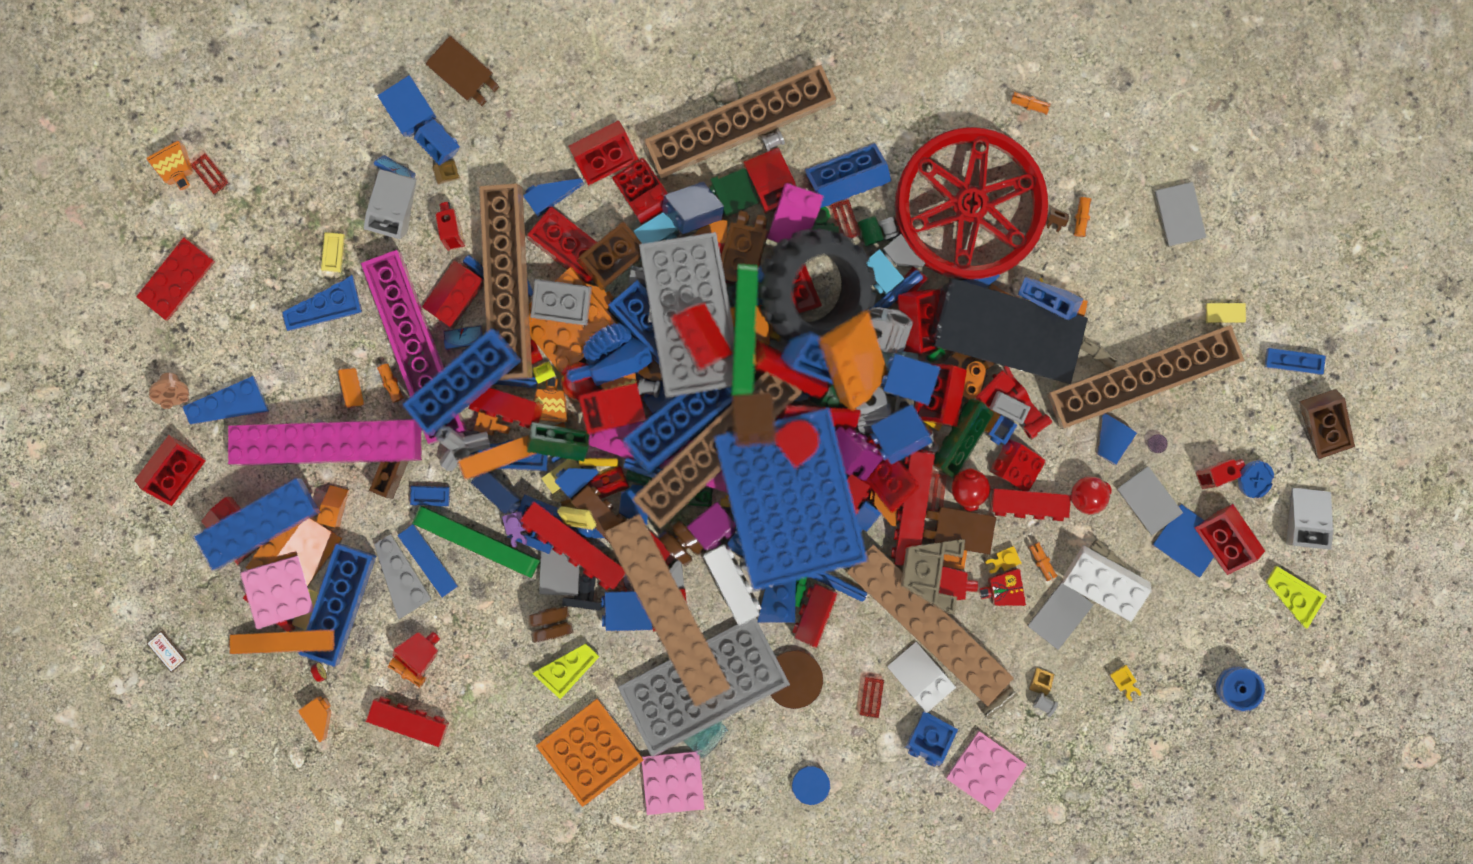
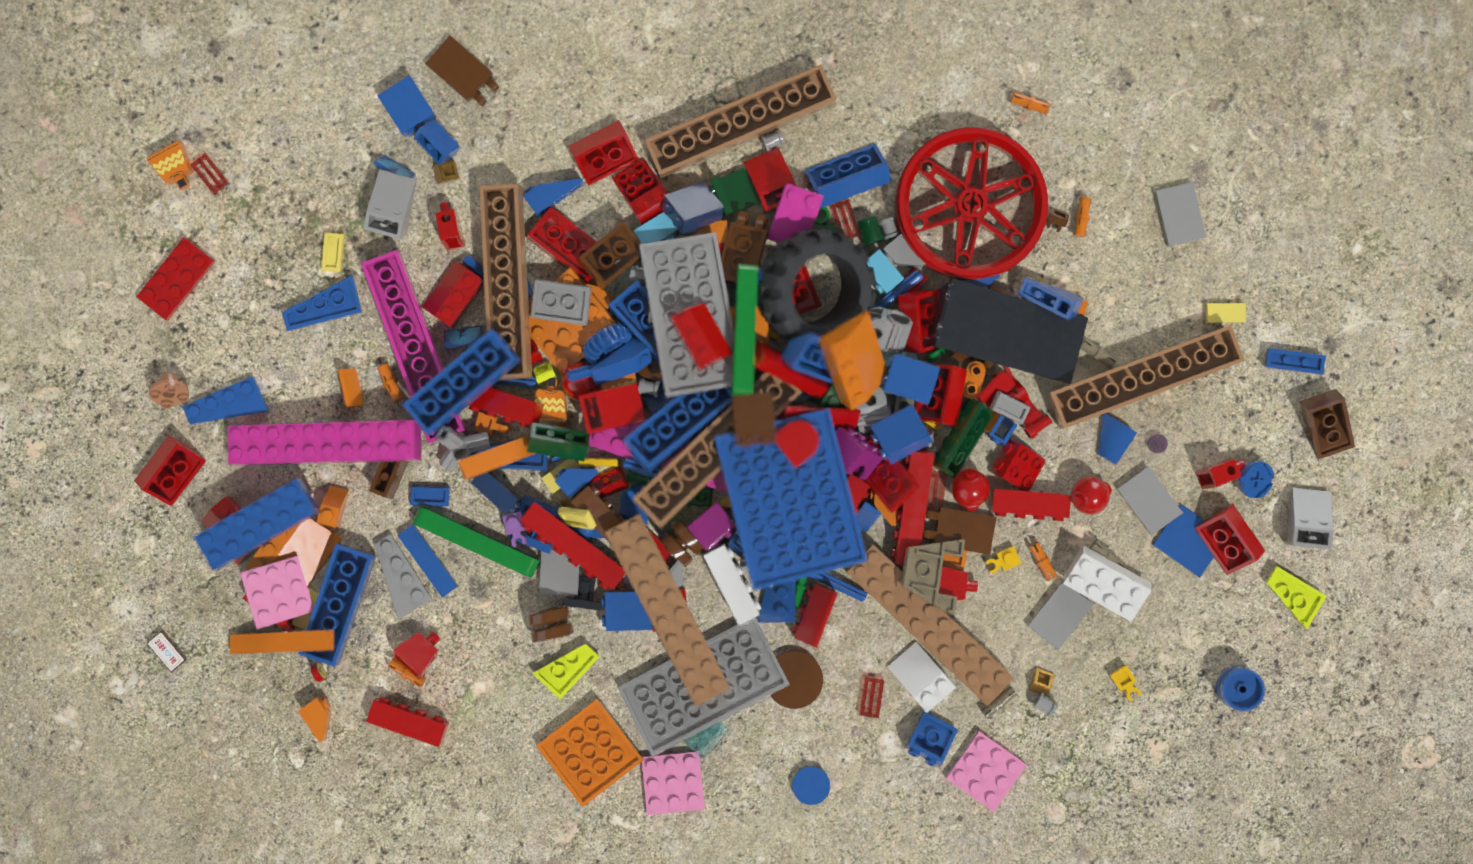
(1005, 589): red torso -> none

